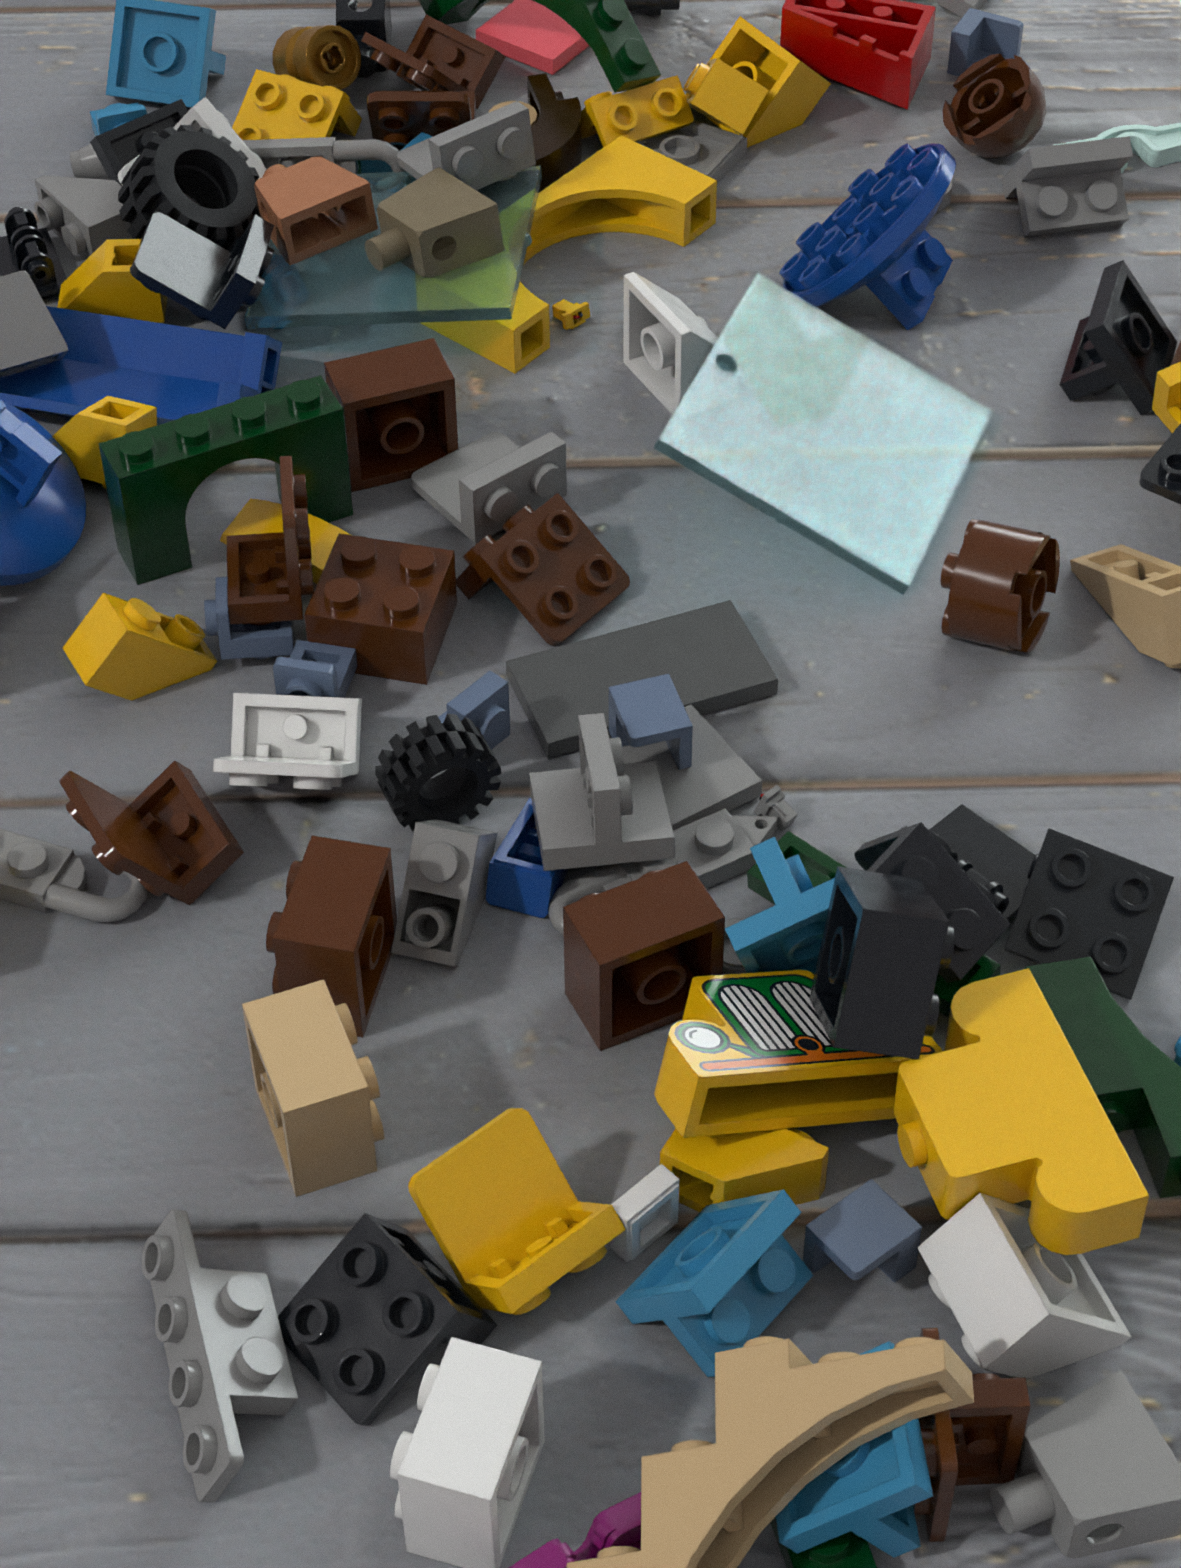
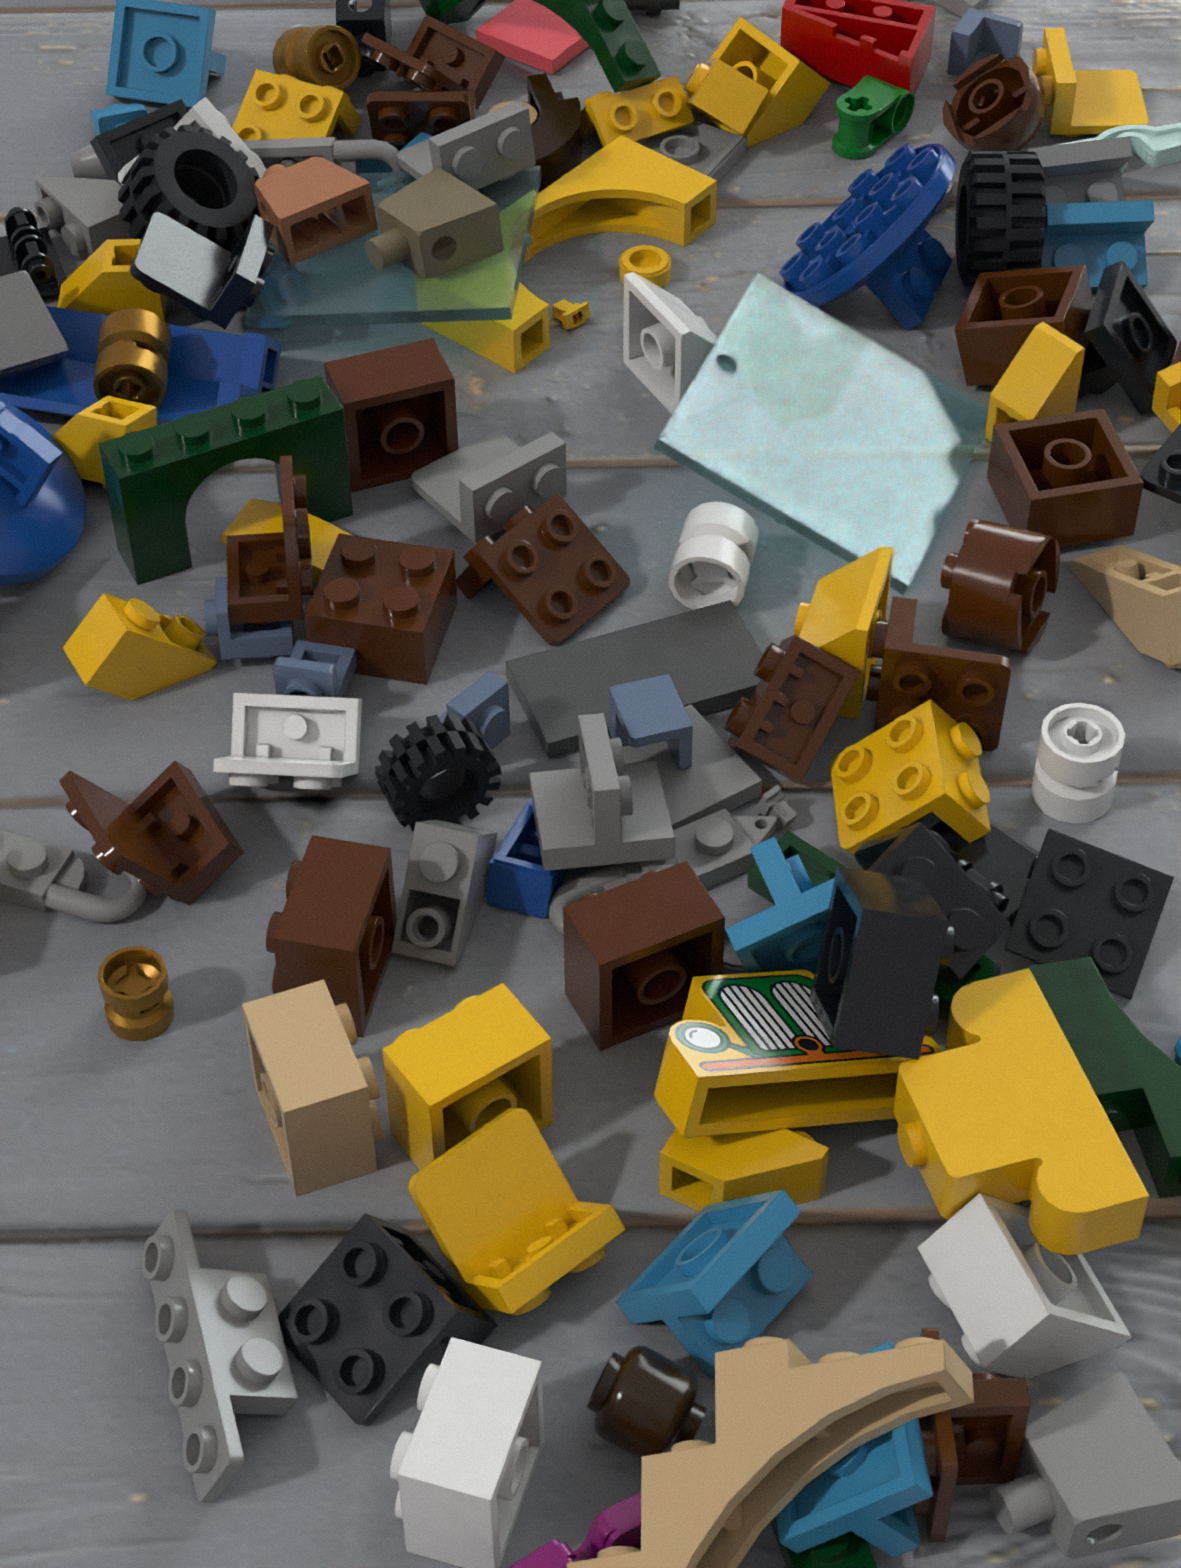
(133, 357): none -> pearl gold wheel
(136, 993): none -> pearl gold wheel
(467, 1072): none -> yellow brick
(645, 1402): none -> dark brown head
(646, 1212): white tile -> none
(647, 262): none -> yellow tile
(713, 555): none -> white wheel
(790, 706): none -> reddish brown bracket
(845, 617): none -> yellow slope
(864, 1234): sand blue panel -> none
(870, 117): none -> green piece
(907, 771): none -> yellow bracket
(961, 682): none -> reddish brown bracket
(999, 213): none -> black tyre
(1009, 306): none -> reddish brown brick
(1039, 380): none -> yellow slope
(1065, 477): none -> reddish brown brick
(1077, 763): none -> white wheel
(1084, 99): none -> yellow bracket
(1098, 237): none -> dark azure bracket

